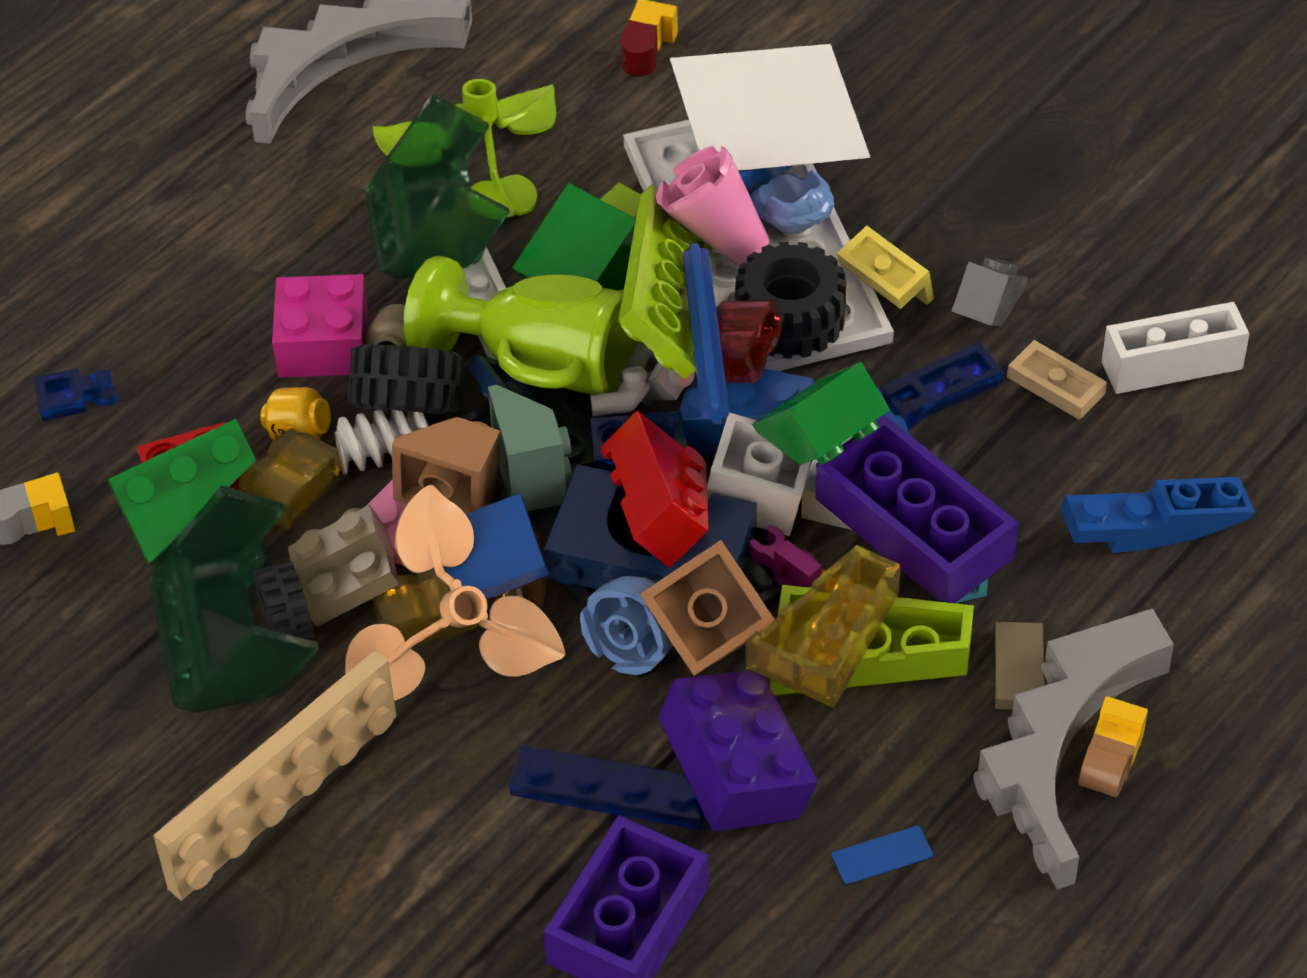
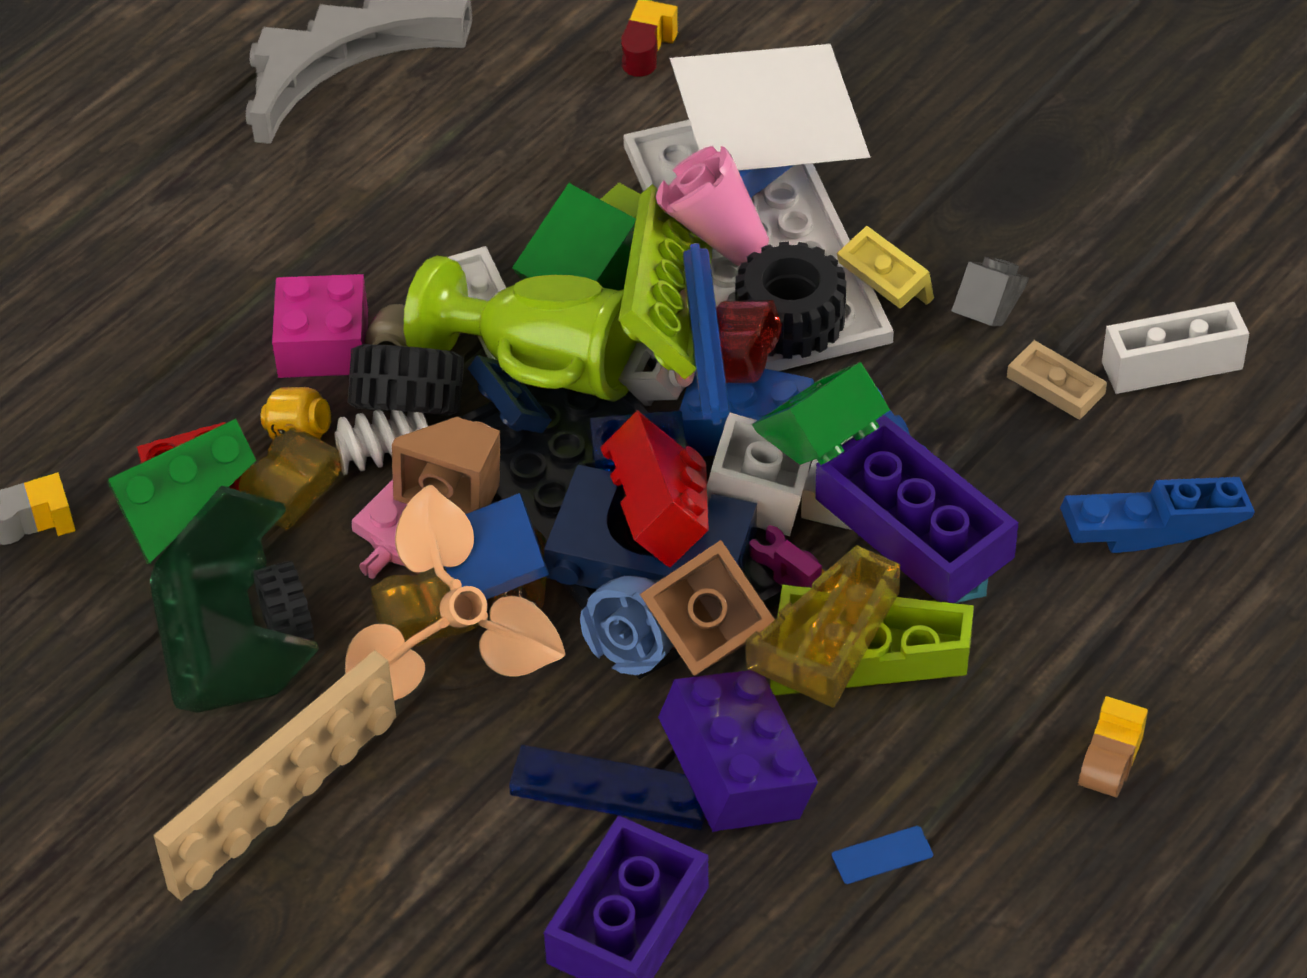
(66, 392): clear blue plate -> none
(344, 564): dark tan plate -> none
(423, 198): clear green windscreen -> none
(521, 114): lime plant -> none
(530, 449): sand green slope -> none
(626, 396): light grey arm -> none
(794, 202): medium blue hair -> none
(942, 384): clear blue plate -> none
(1017, 660): dark tan tile -> none
(1045, 720): light grey arch -> none

